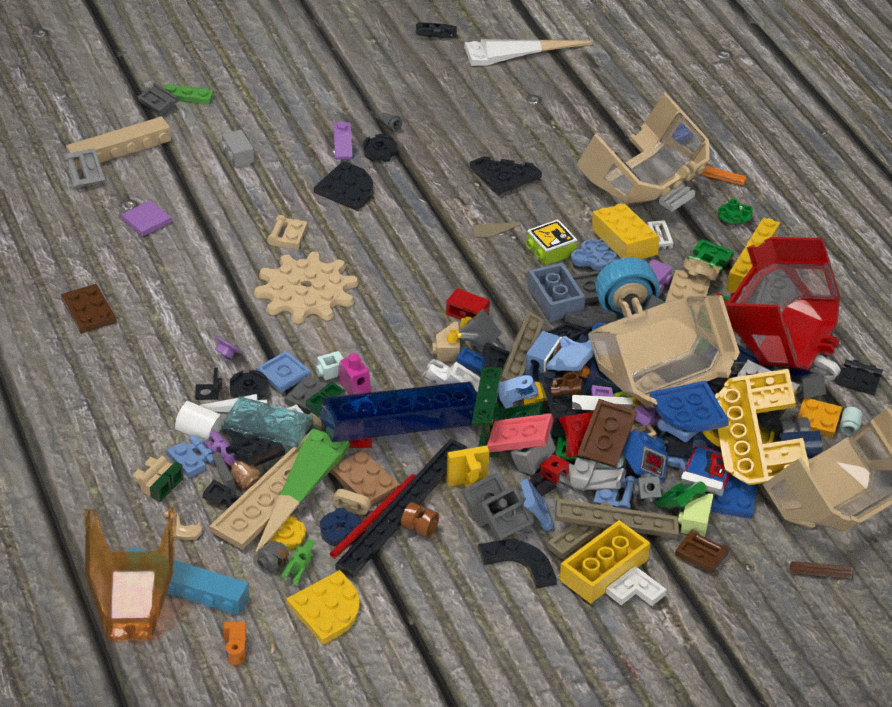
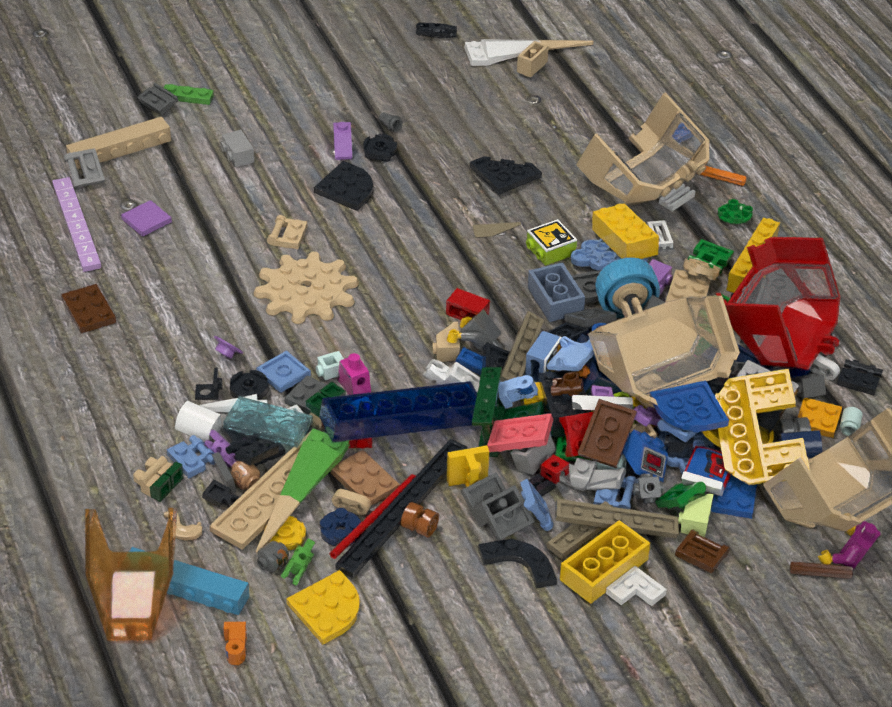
(76, 224): none -> lavender tile
(532, 59): none -> tan brick
(858, 545): none -> magenta torso

